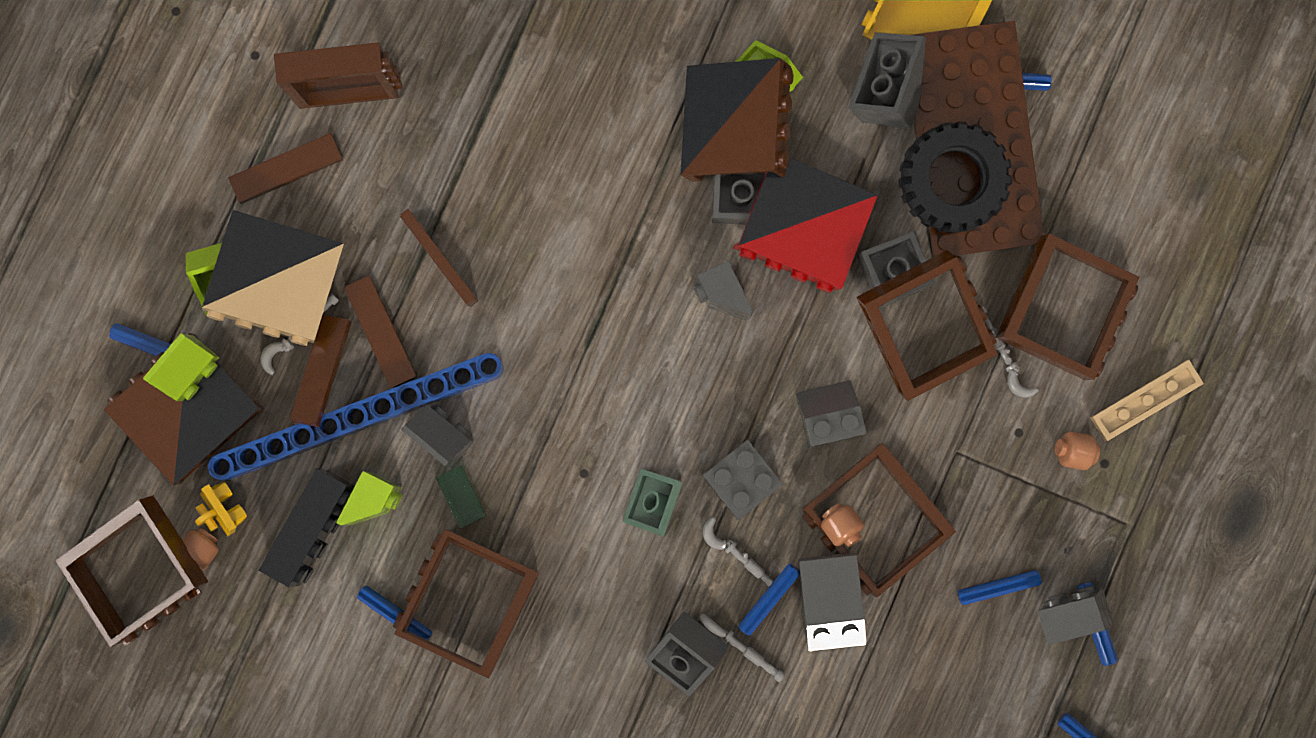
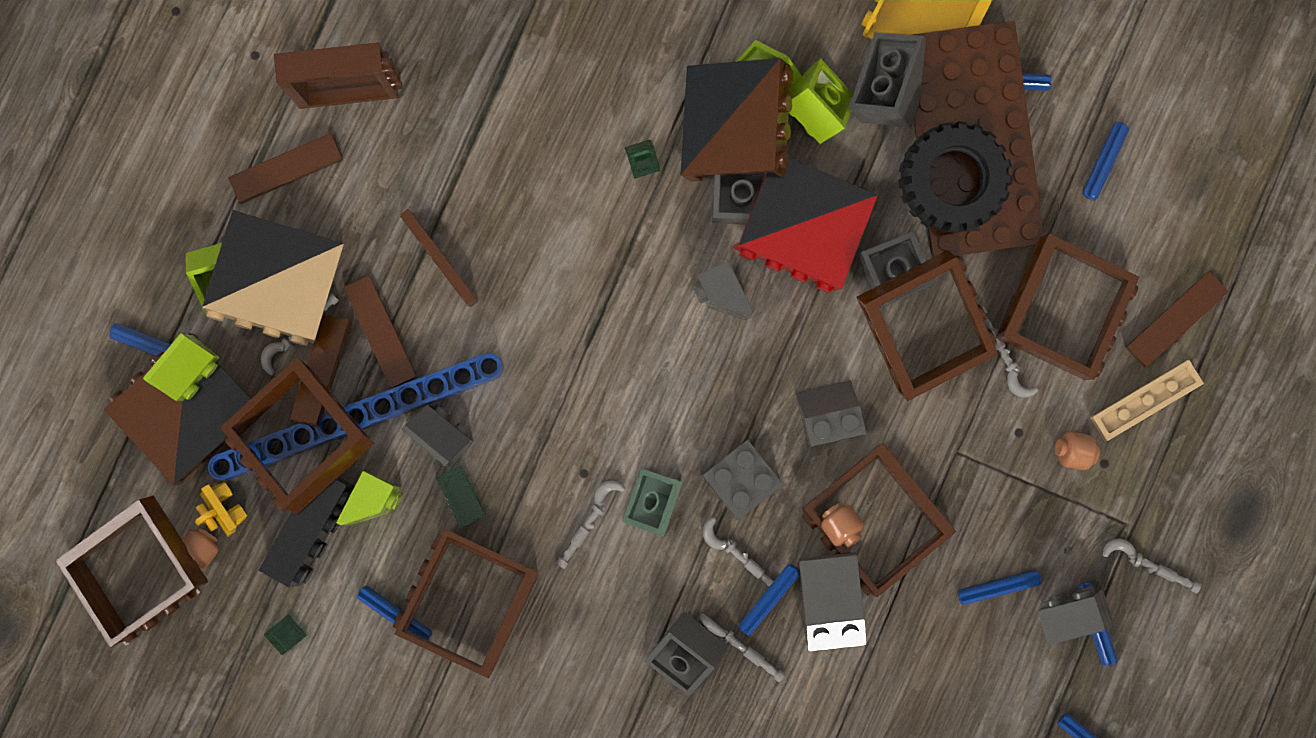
(285, 635): none -> clear green slope
(329, 469): none -> reddish brown window
(598, 509): none -> light grey piece
(642, 158): none -> clear green slope
(821, 102): none -> lime slope
(1105, 161): none -> blue axle
(1136, 560): none -> light grey piece
(1177, 319): none -> reddish brown tile

